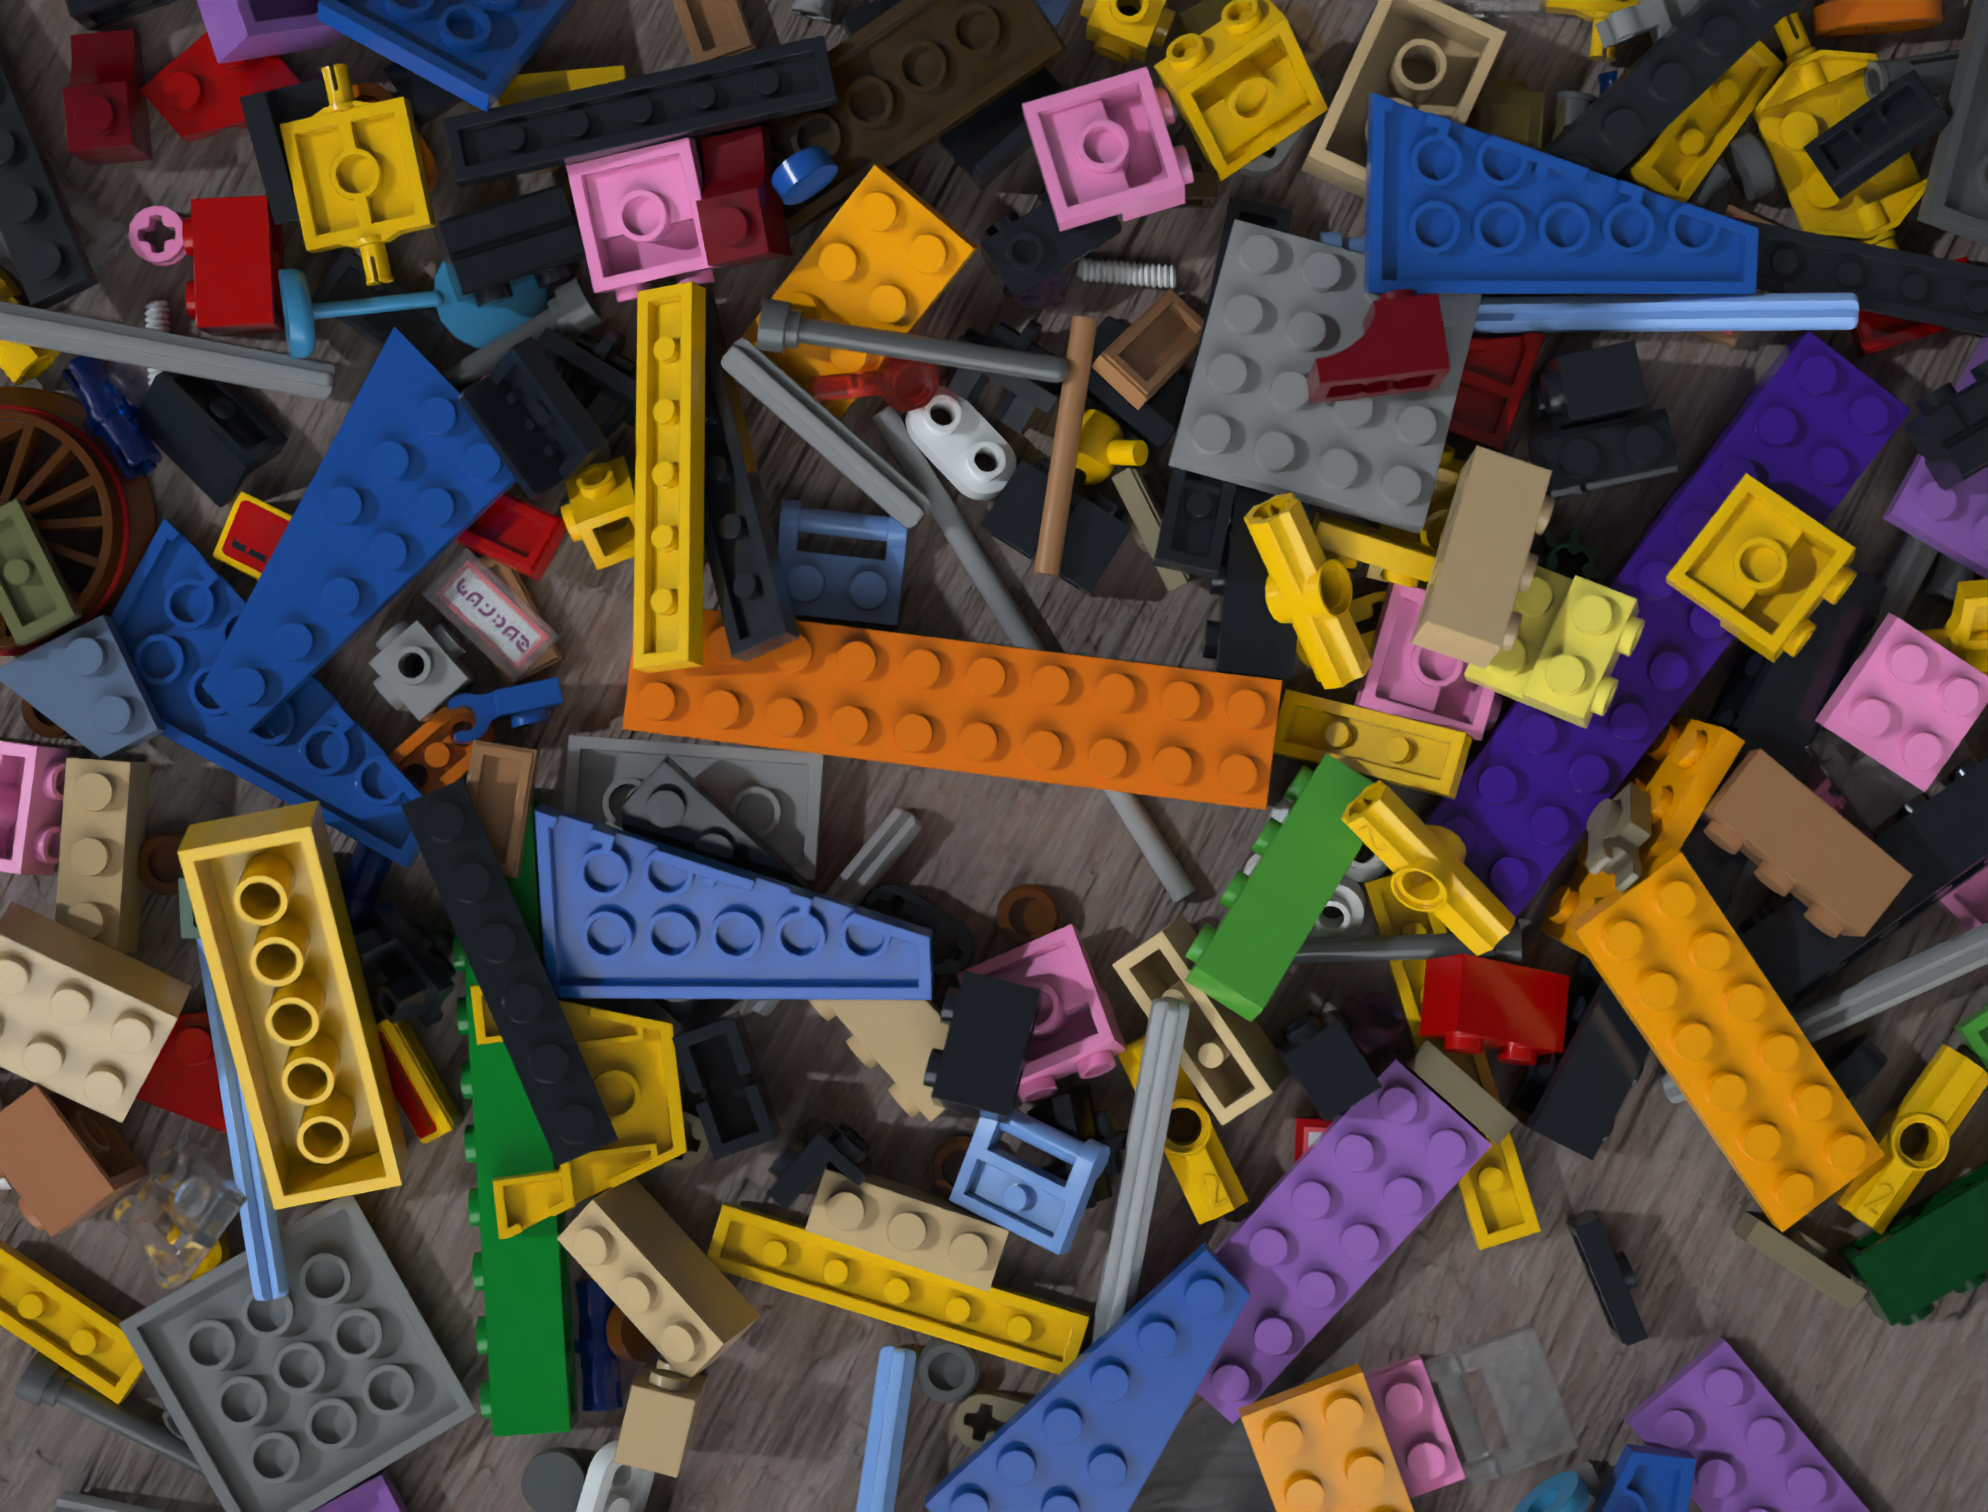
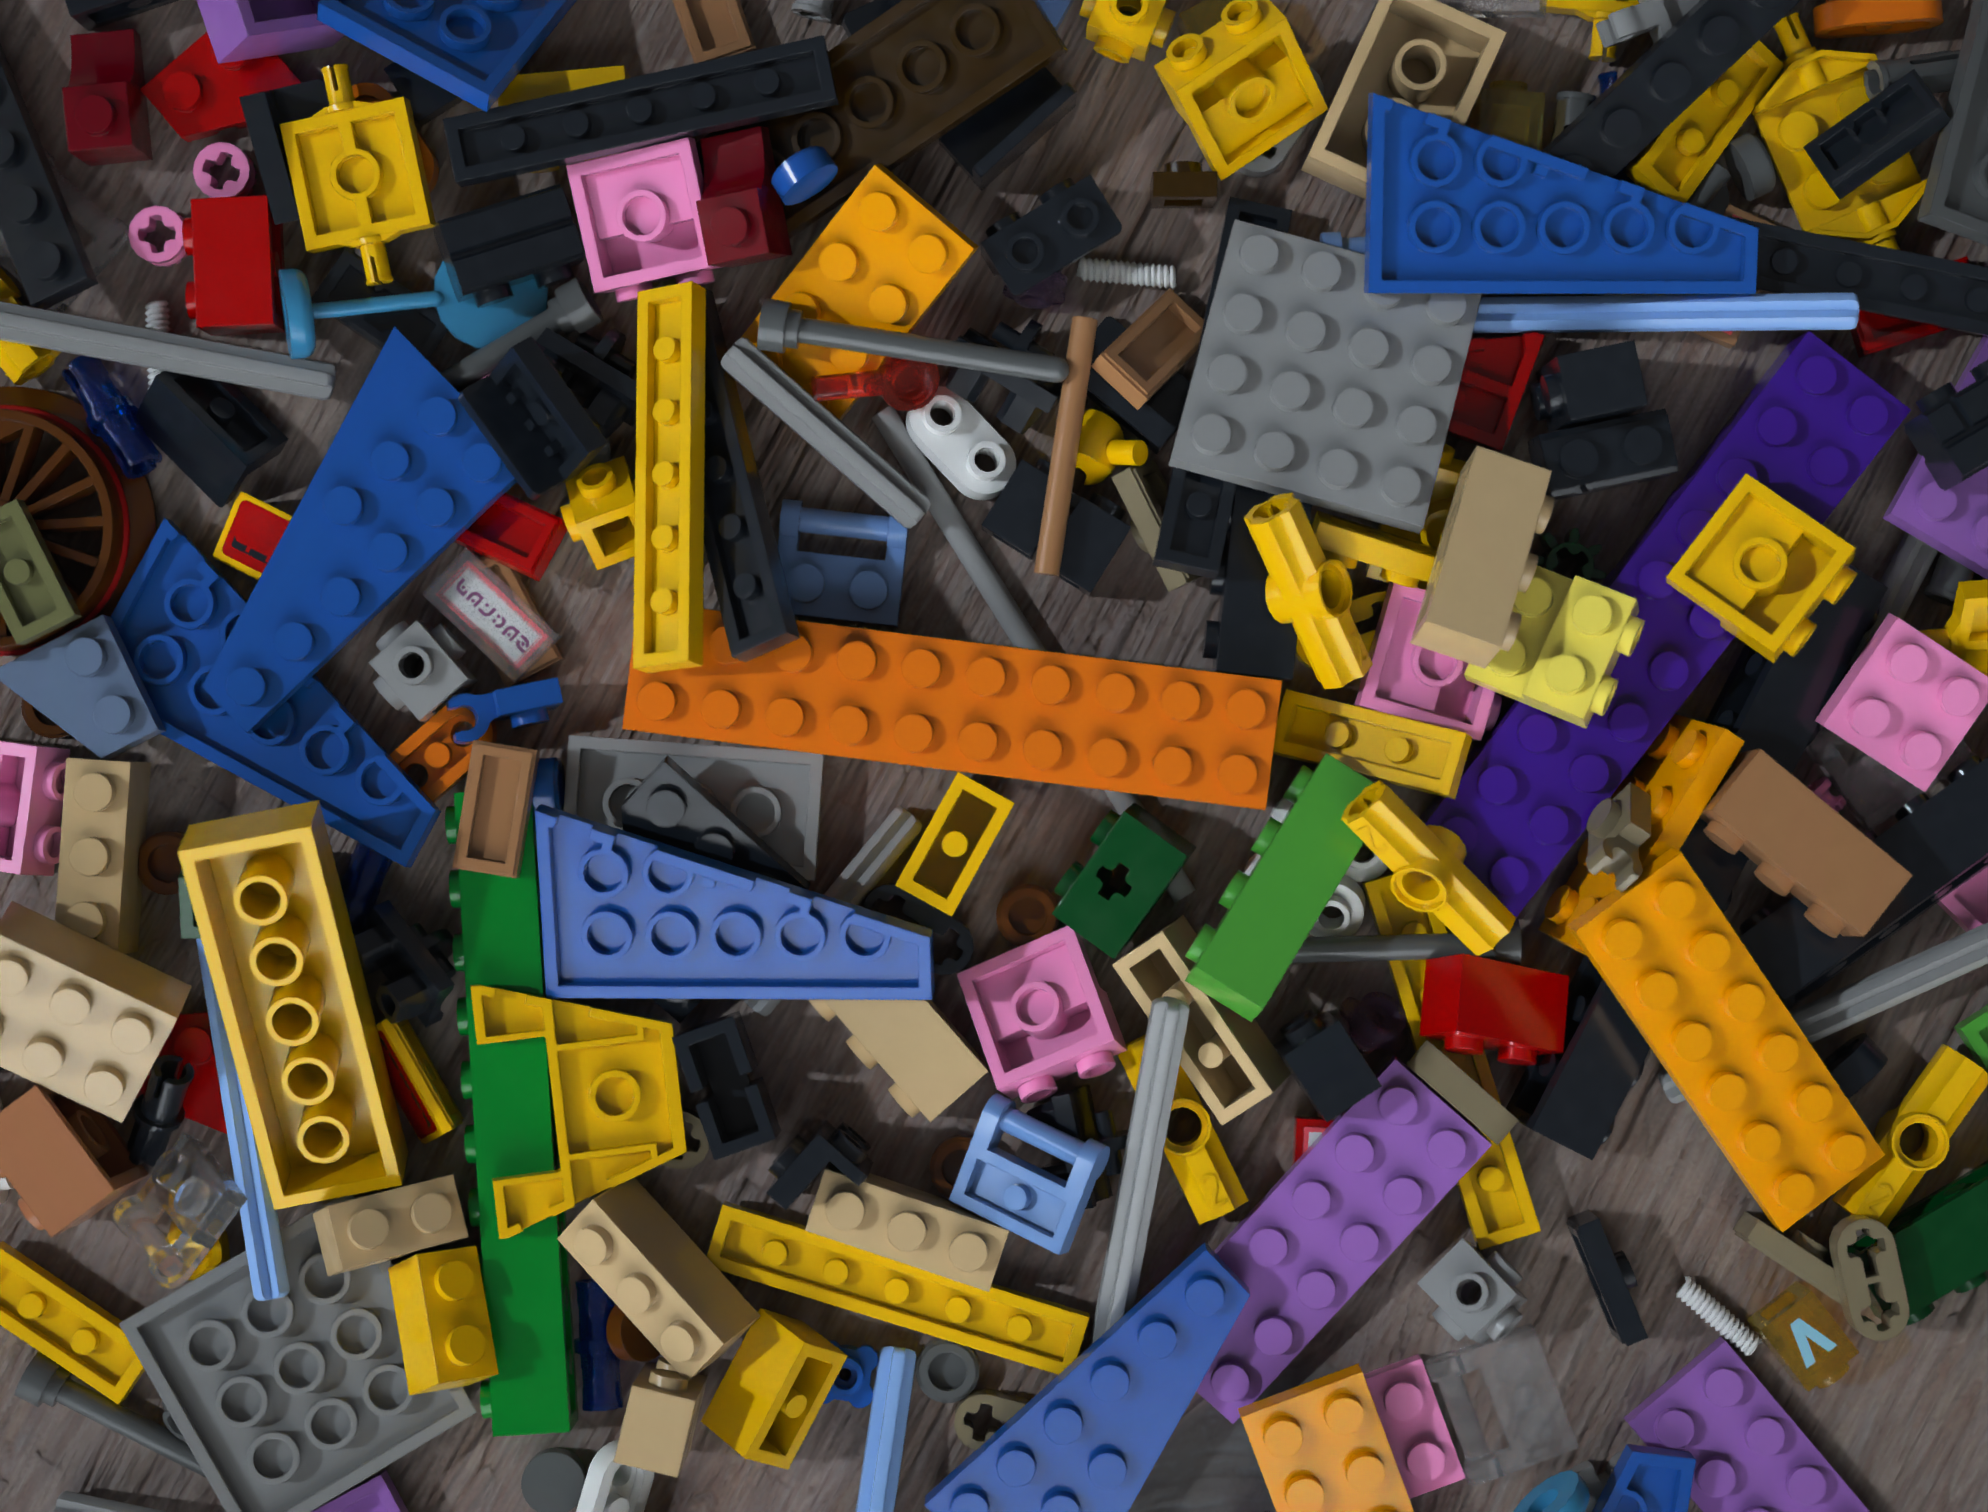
(159, 1109): none -> black axle
(216, 155): none -> bright pink bush
(390, 1225): none -> tan brick
(443, 1320): none -> yellow brick
(509, 972): black plate -> none
(549, 784): none -> blue tile
(773, 1389): none -> yellow brick
(857, 1388): none -> blue plate
(954, 844): none -> yellow brick
(984, 1046): black brick -> none
(1108, 150): bright pink plate -> none
(1112, 915): none -> dark green brick
(1396, 354): dark red arch -> none
(1456, 1280): none -> light grey brick
(1718, 1317): none -> white piece
(1804, 1338): none -> clear yellow brick
(1854, 1280): none -> dark tan beam

